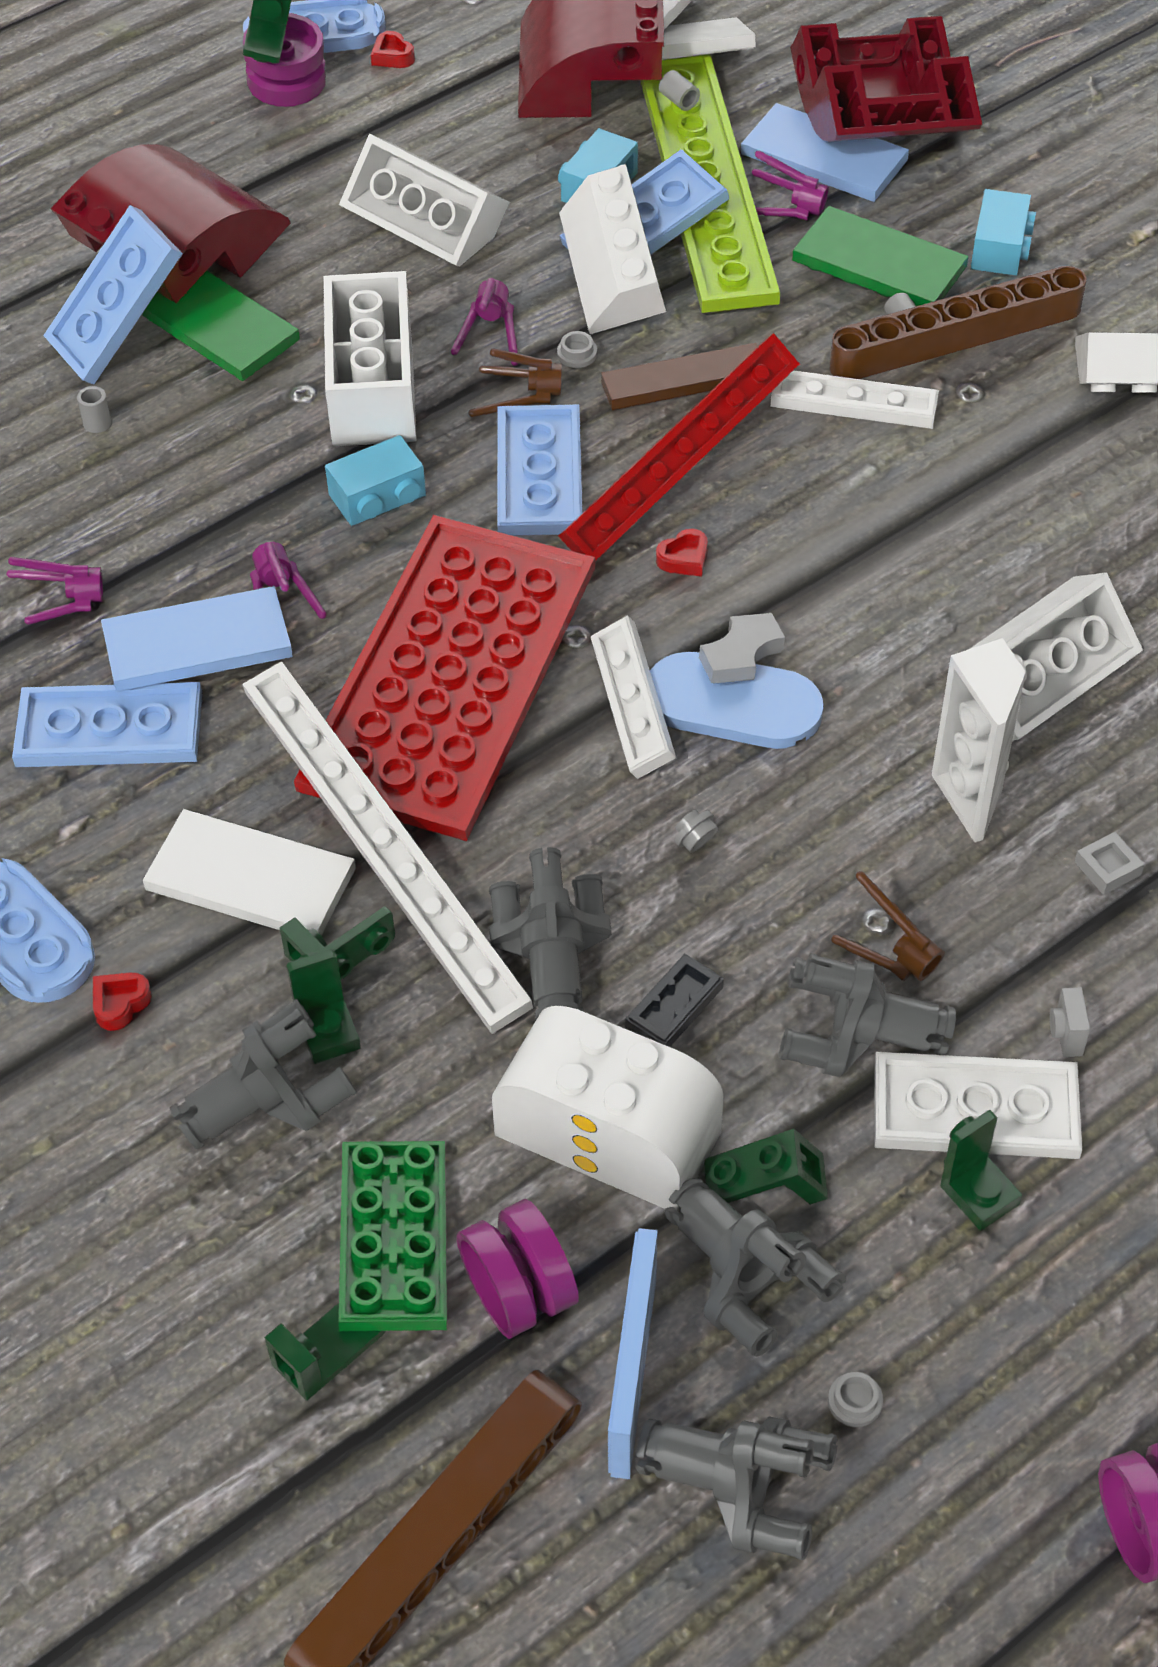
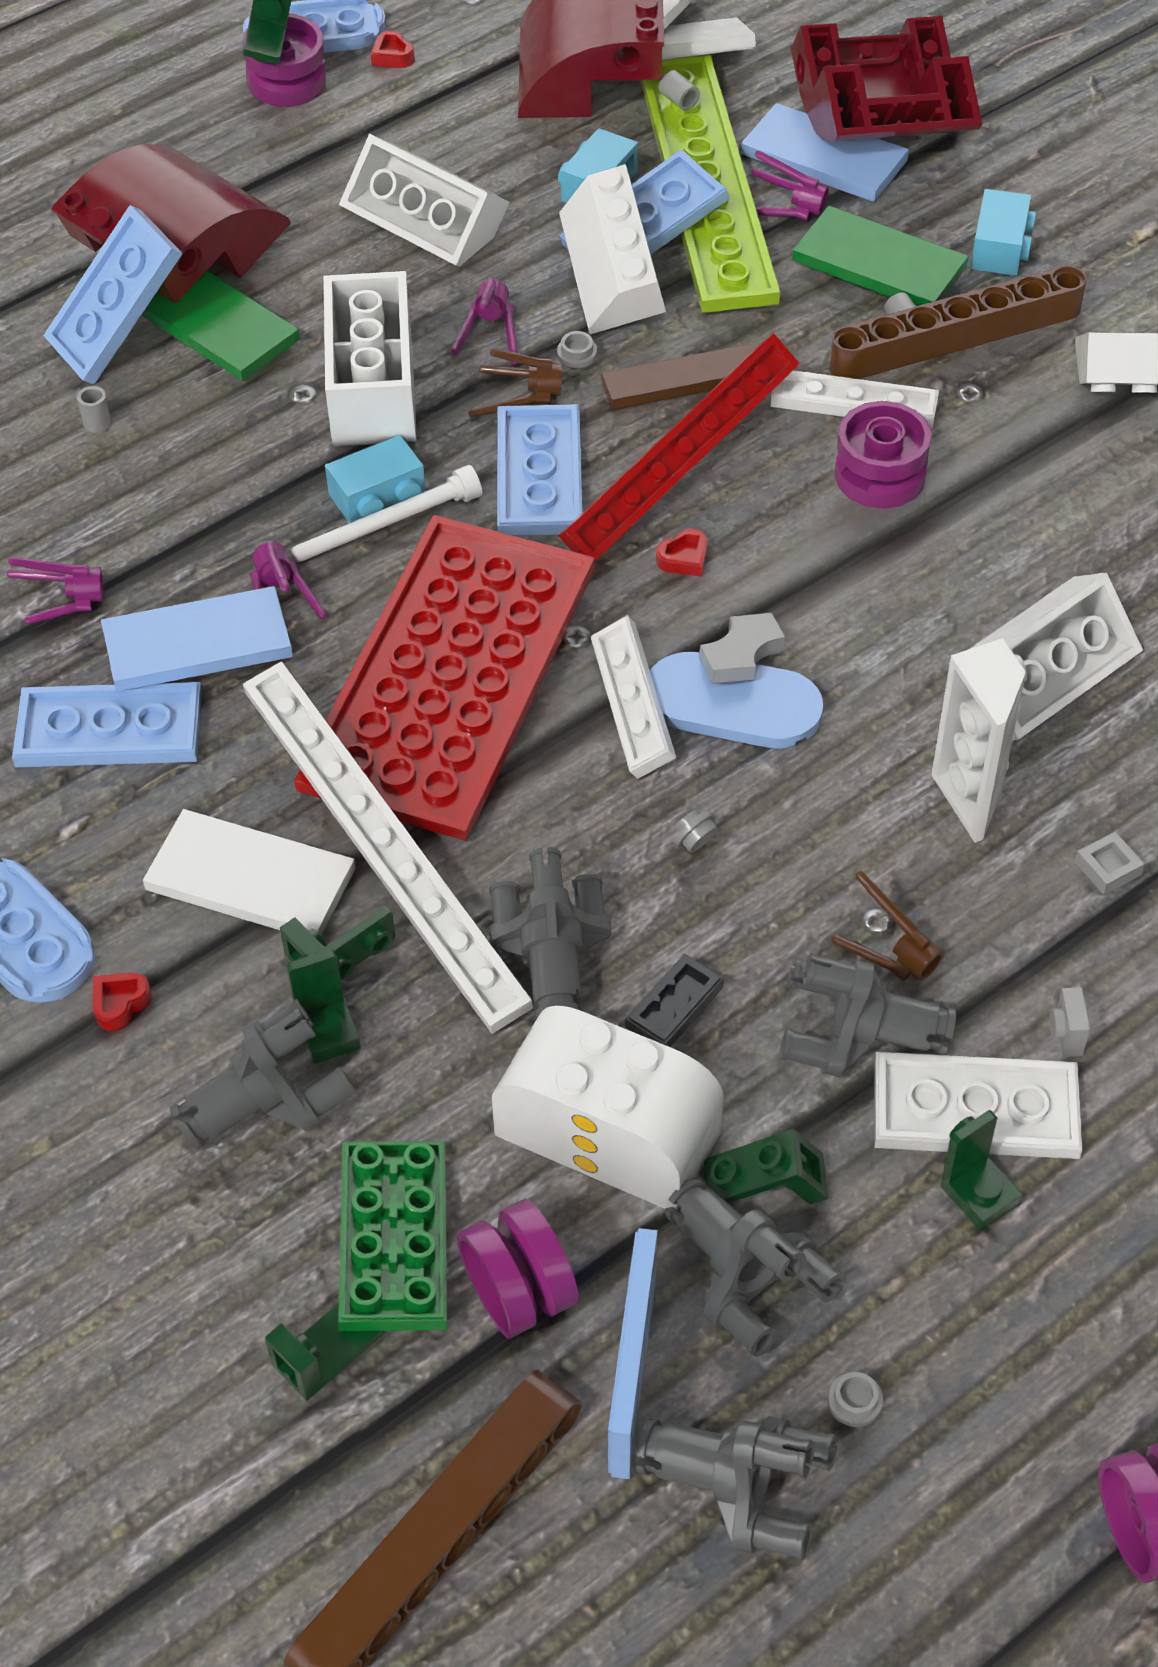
(461, 485): none -> white piece
(882, 454): none -> magenta wheel

